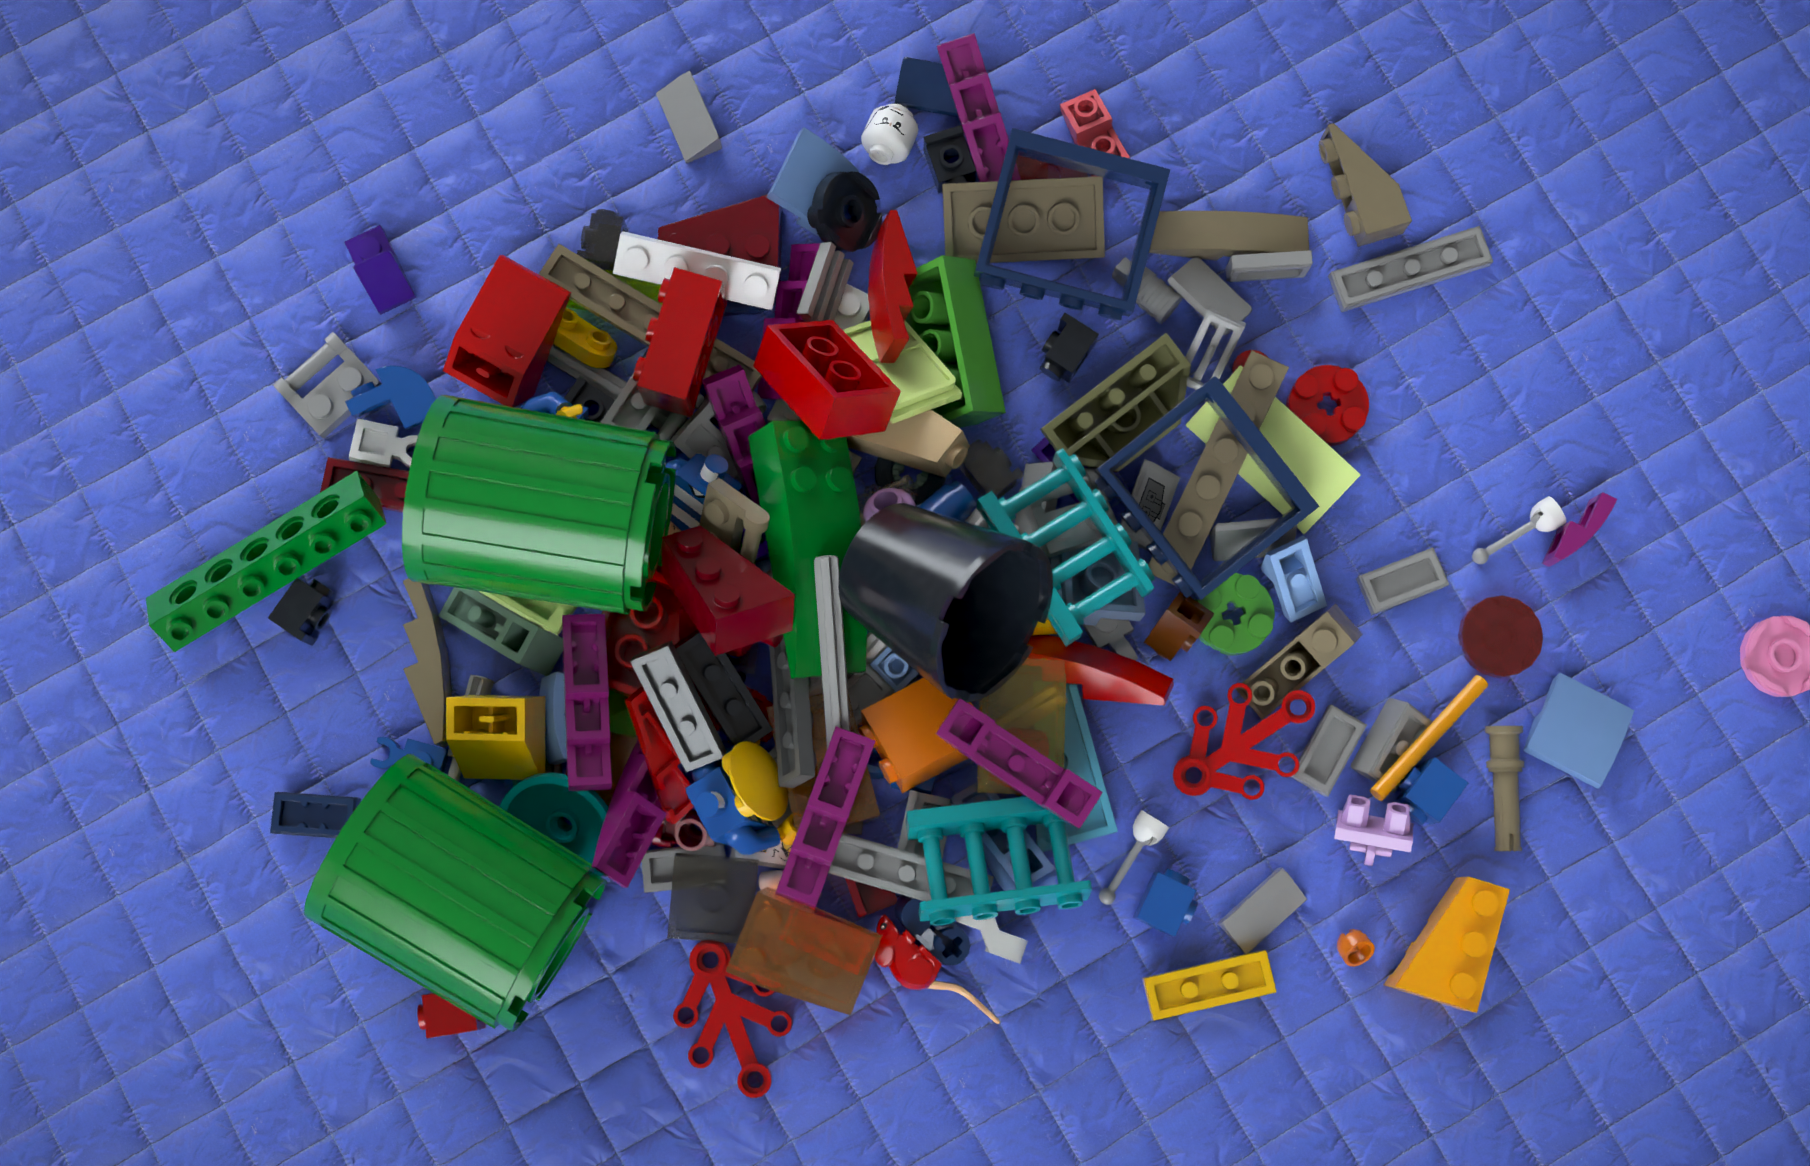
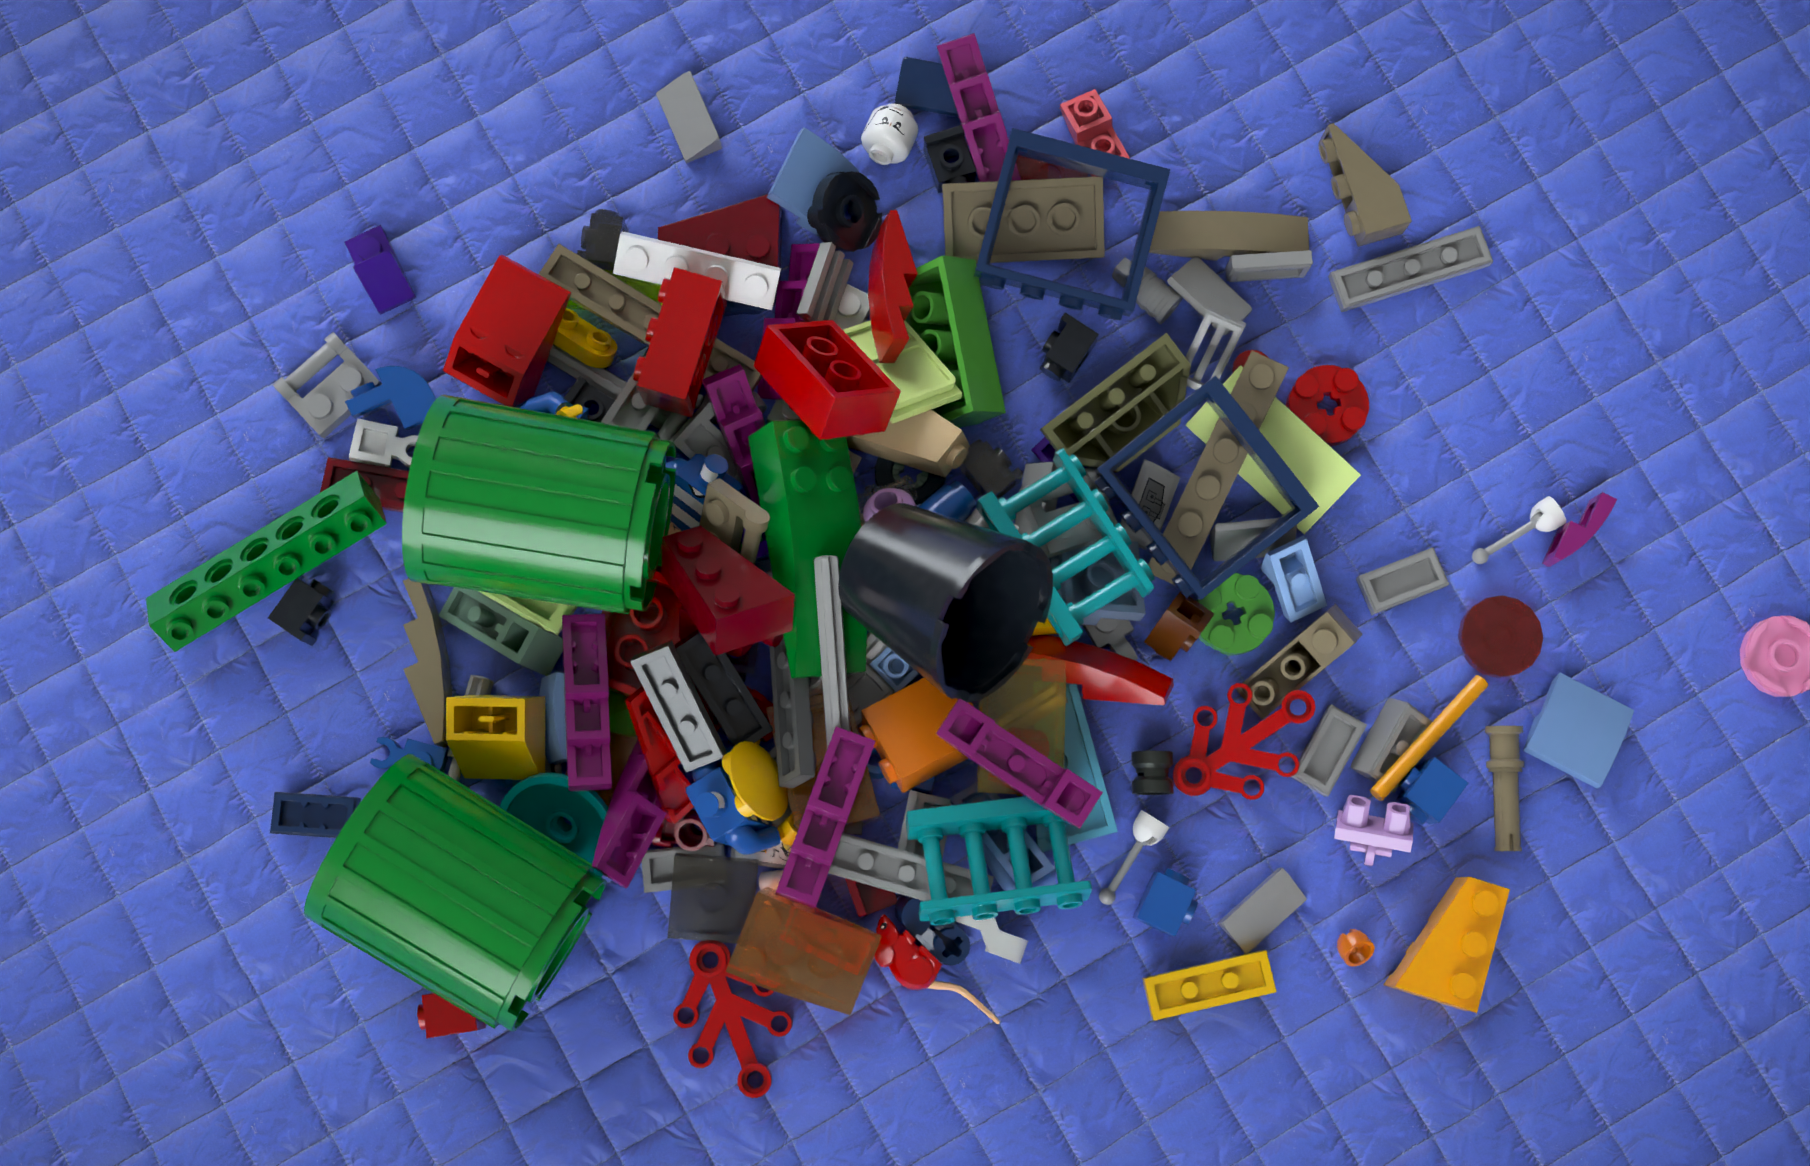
(1152, 772): none -> pearl dark grey wheel

